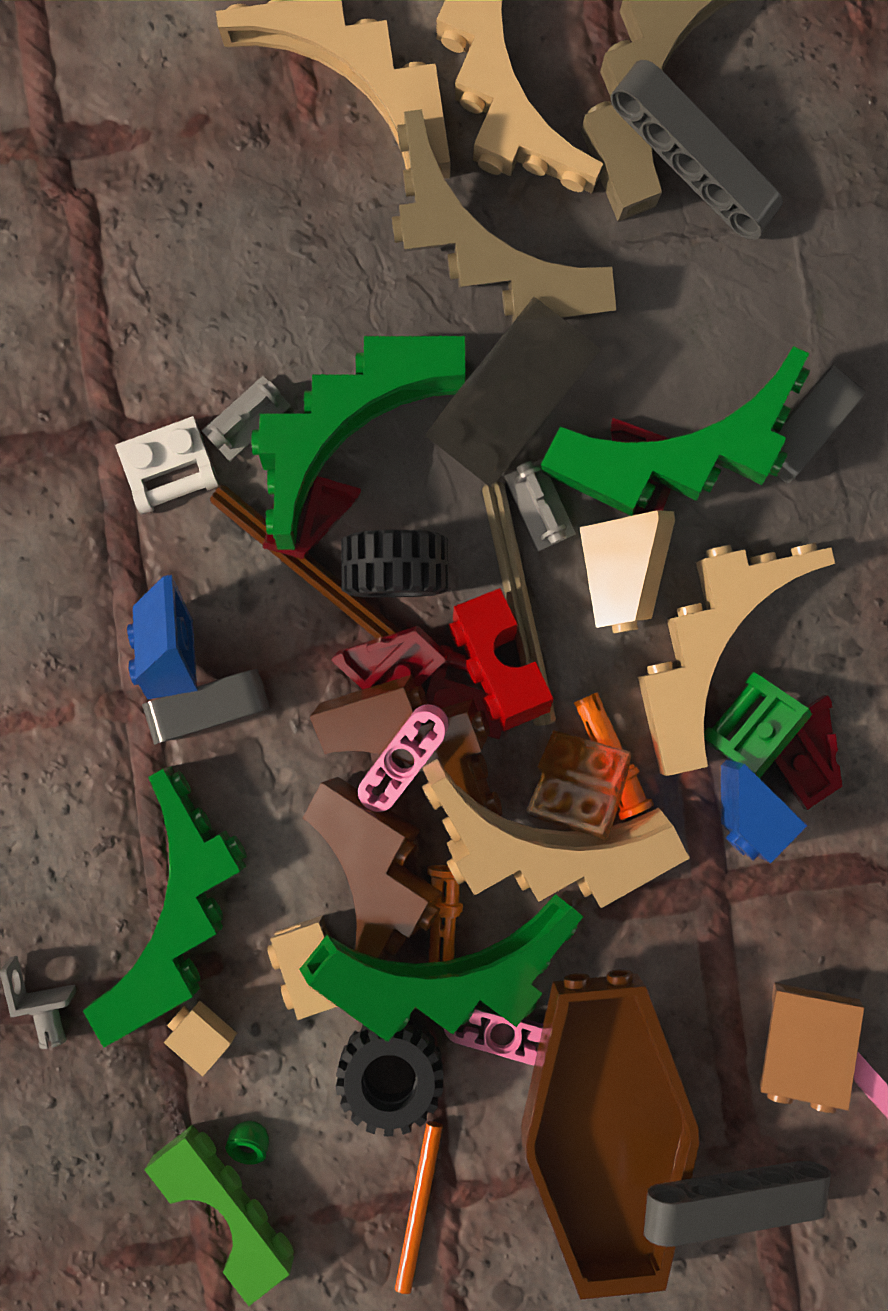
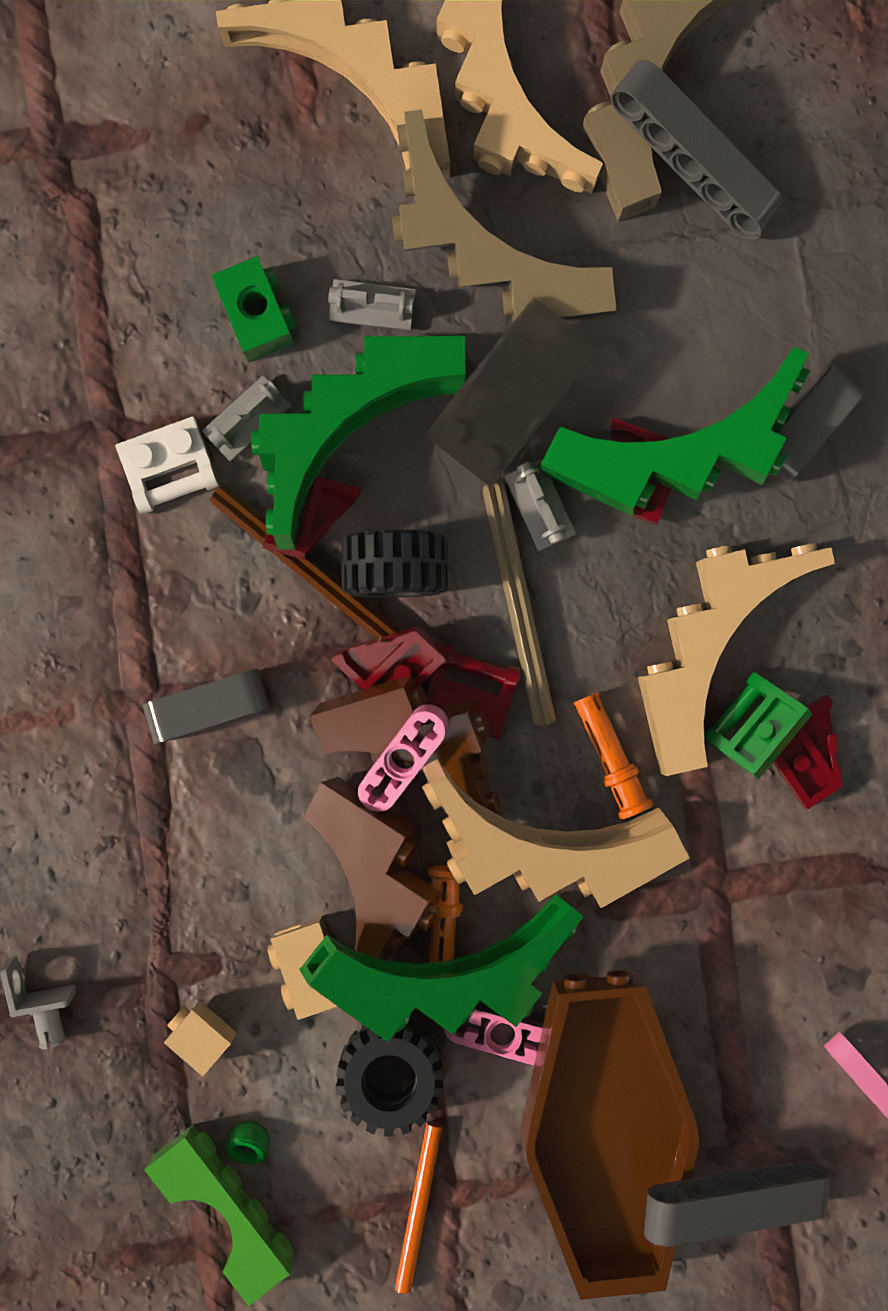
(162, 642): blue slope -> none
(196, 864): green arch -> none
(239, 288): none -> green brick
(371, 304): none -> light grey hinge
(512, 692): red arch -> none
(580, 784): clear orange slope -> none
(626, 567): tan slope -> none
(754, 814): blue slope -> none
(811, 1048): medium nougat panel -> none

